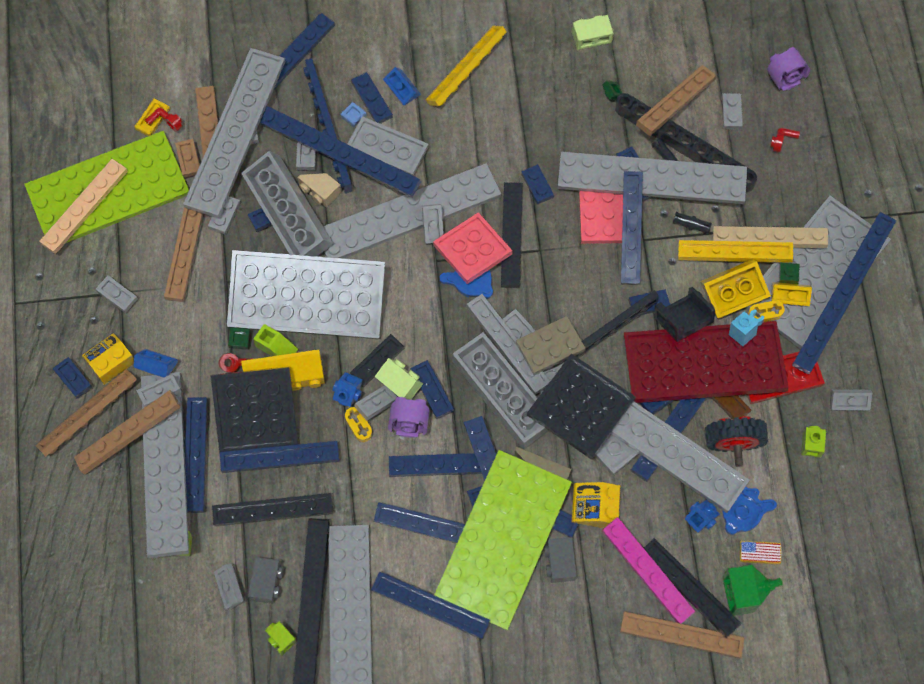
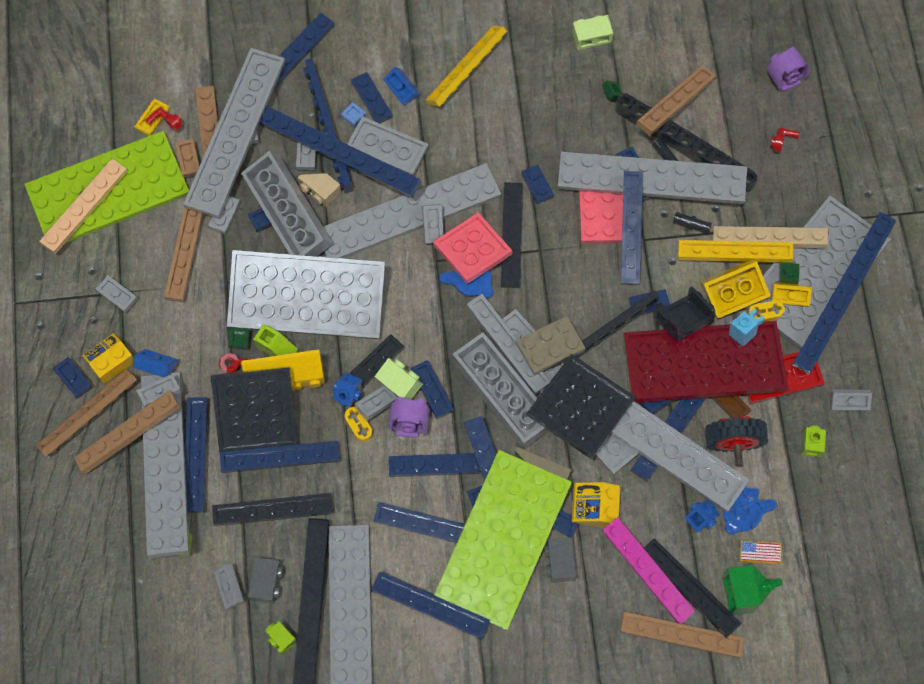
(732, 111): light grey plate -> none

